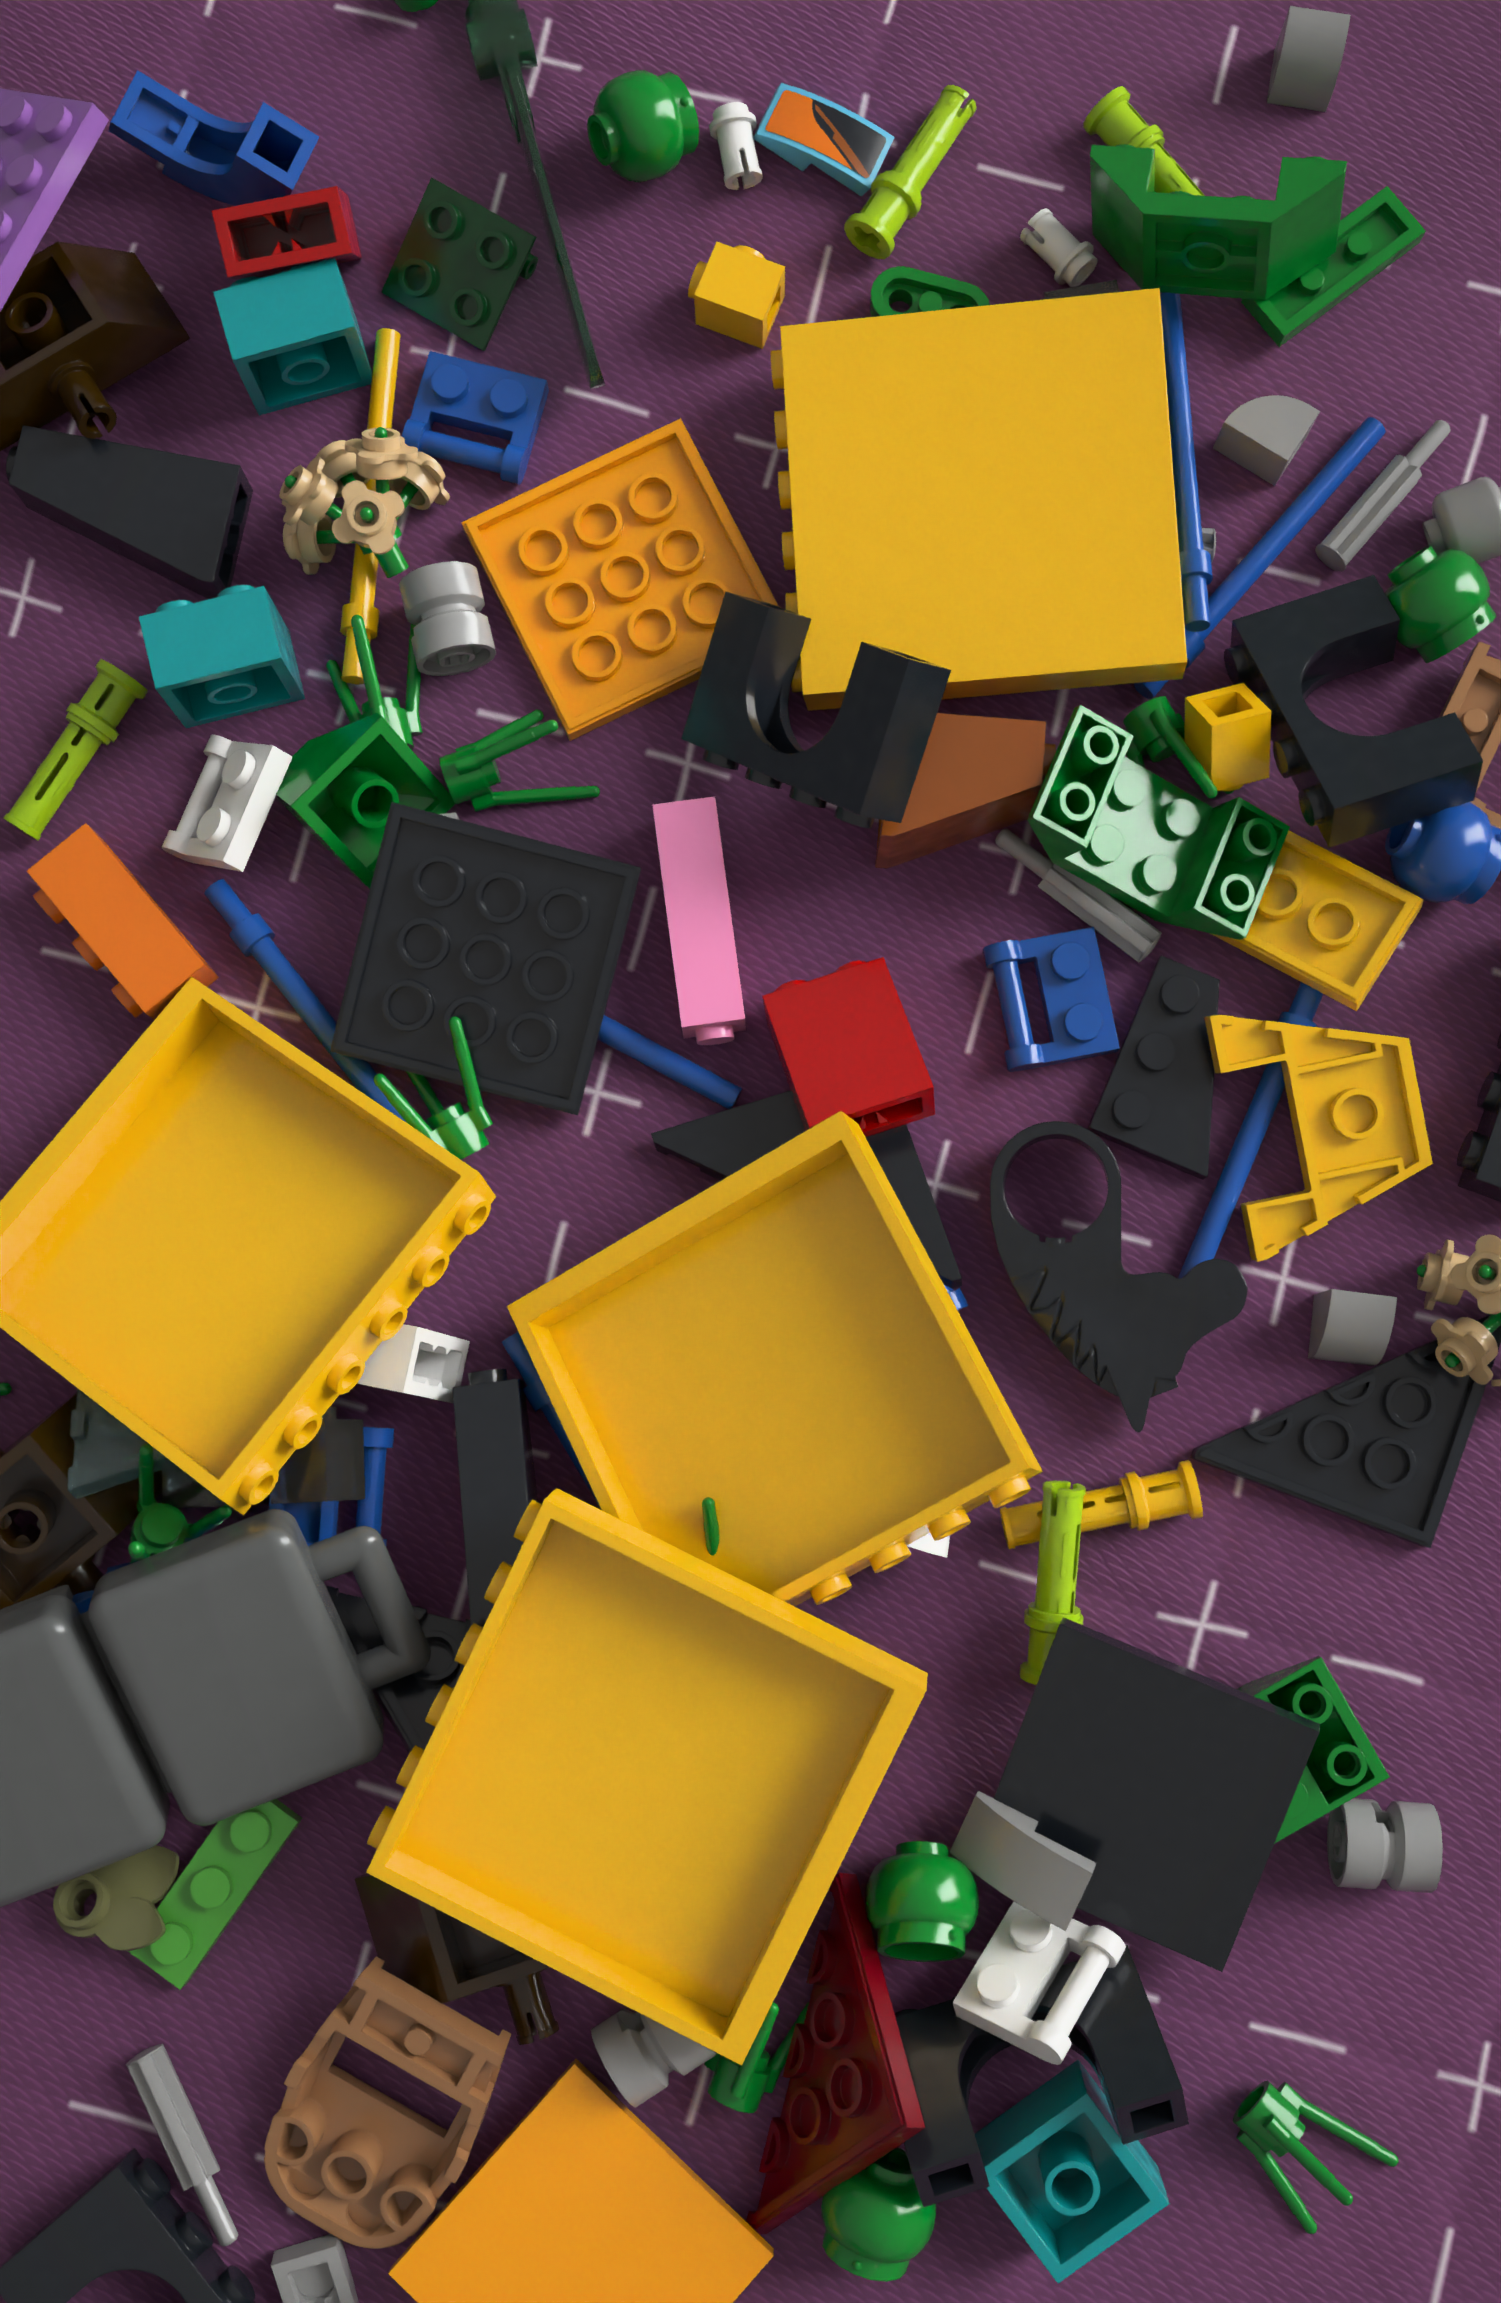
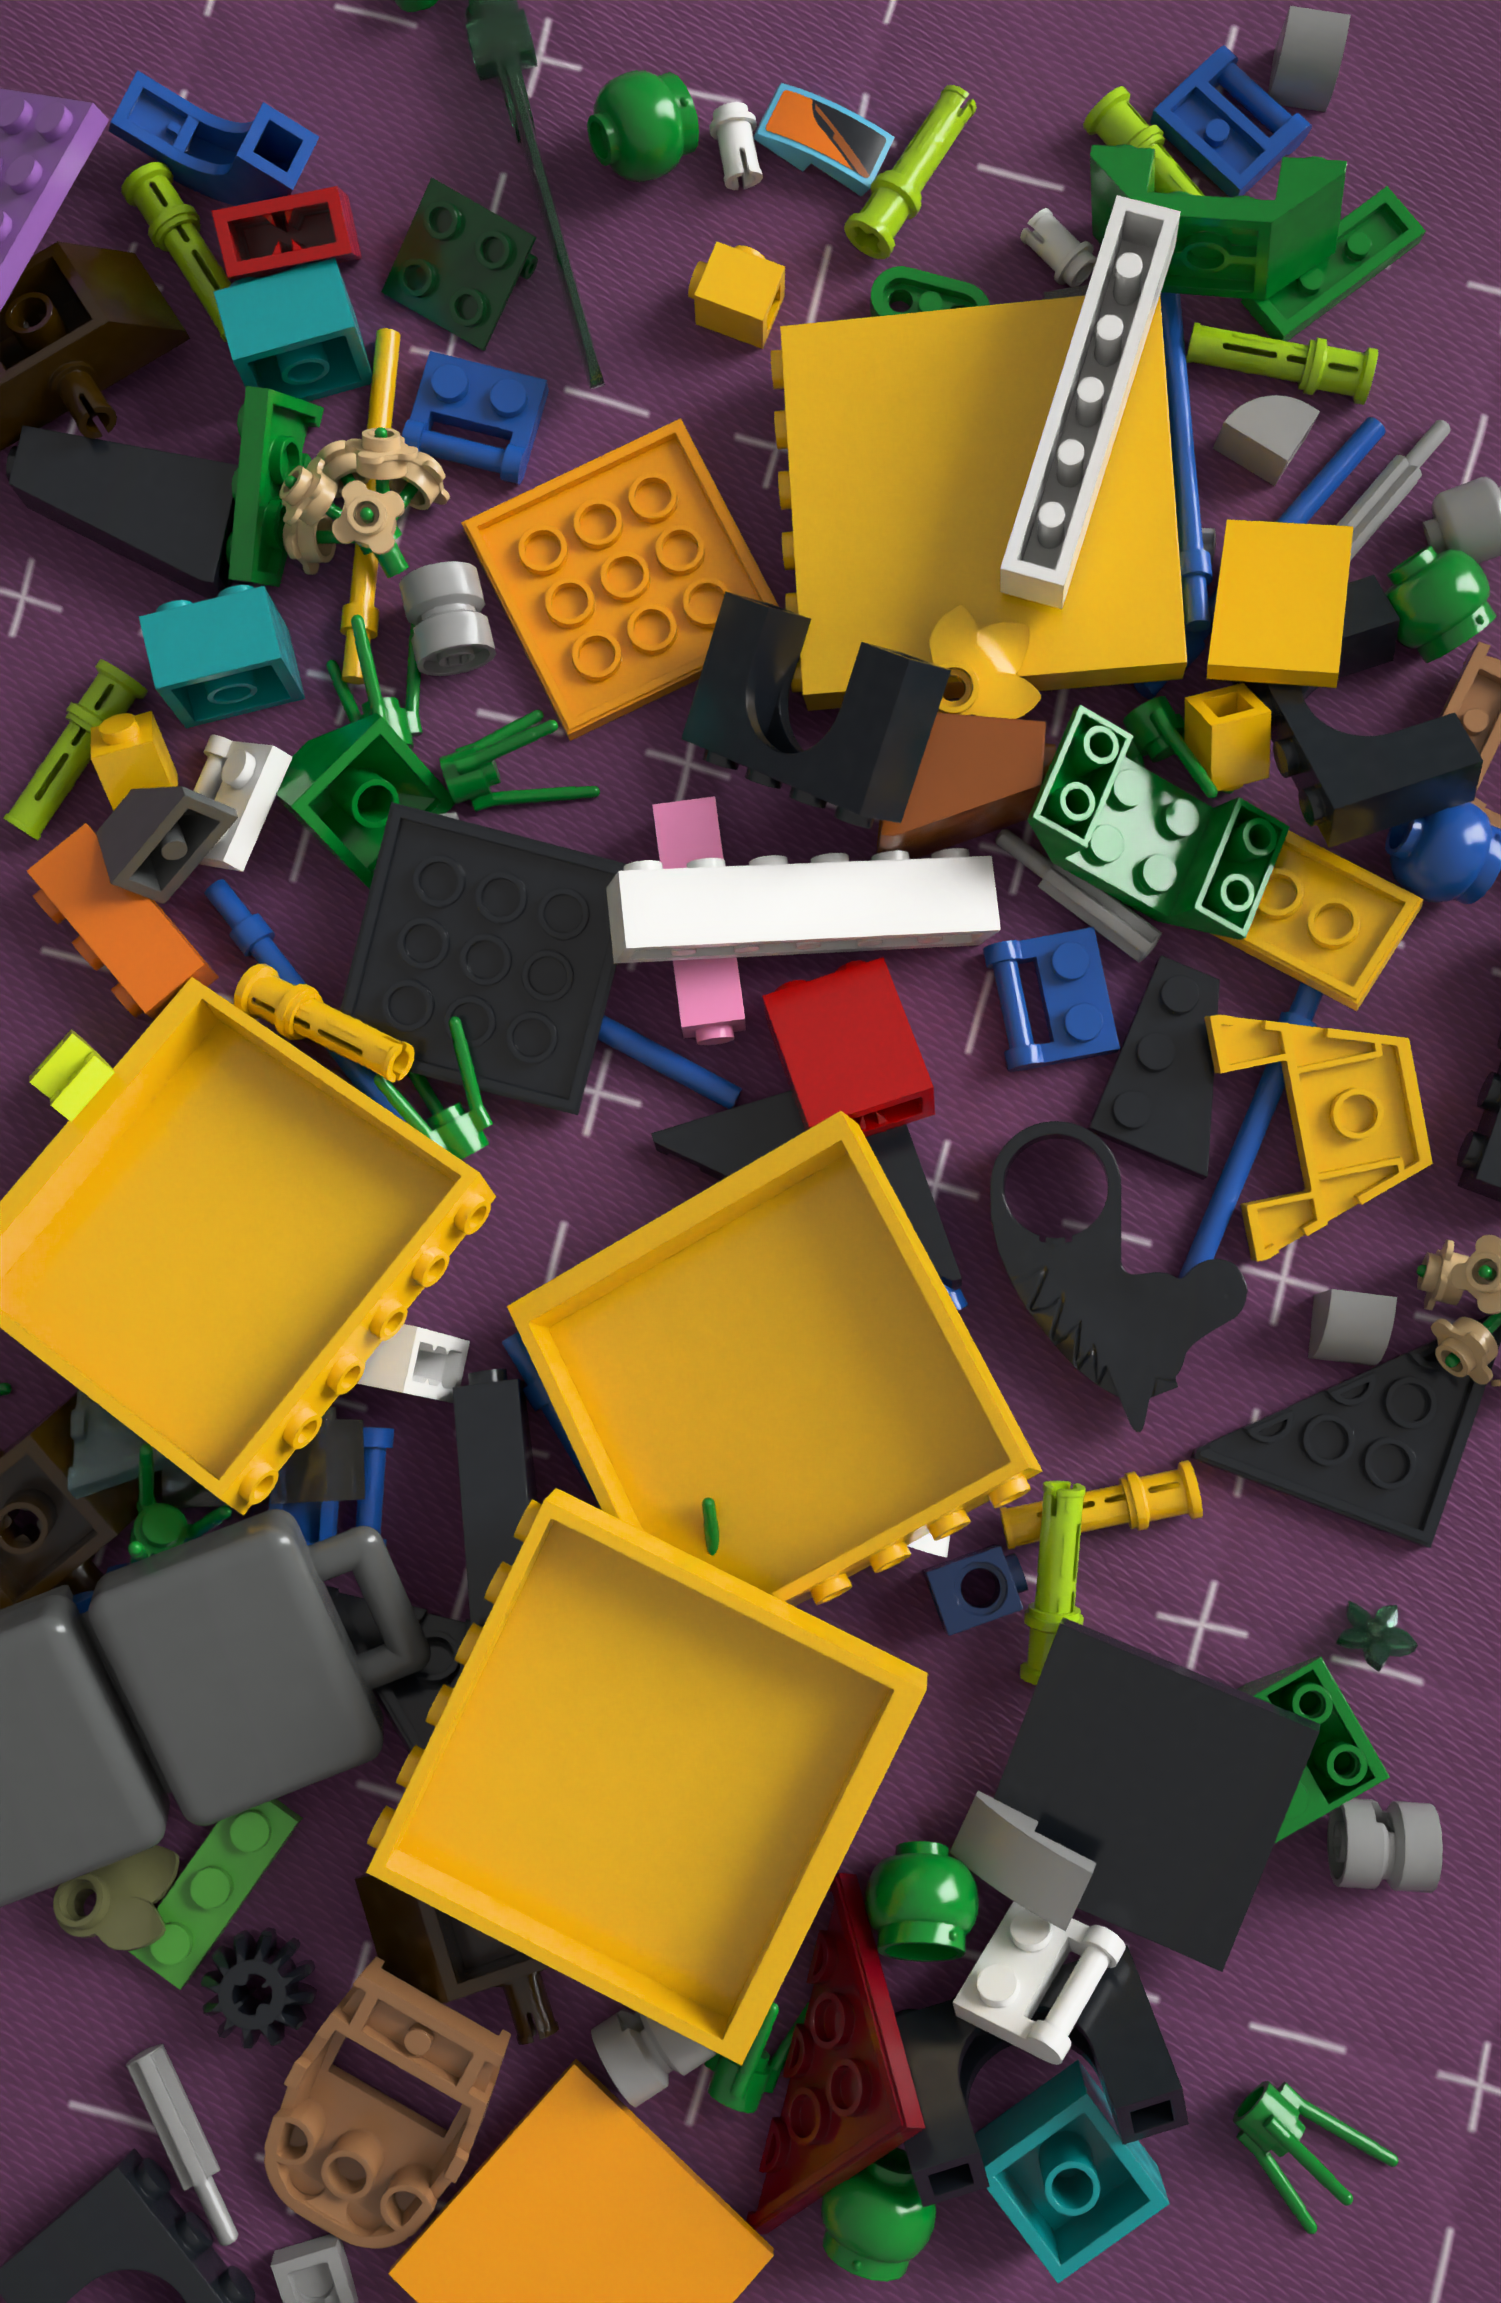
(71, 1075): none -> neon yellow slope
(131, 755): none -> yellow brick
(160, 838): none -> dark grey slope
(176, 229): none -> lime pin
(239, 2005): none -> black gear
(271, 446): none -> green wing
(301, 1014): none -> yellow pin
(801, 906): none -> white brick
(945, 1588): none -> dark blue brick
(985, 664): none -> yellow plate
(1089, 402): none -> white brick
(1218, 134): none -> blue plate
(1280, 603): none -> yellow tile
(1320, 367): none -> lime pin
(1376, 1636): none -> clear green plant

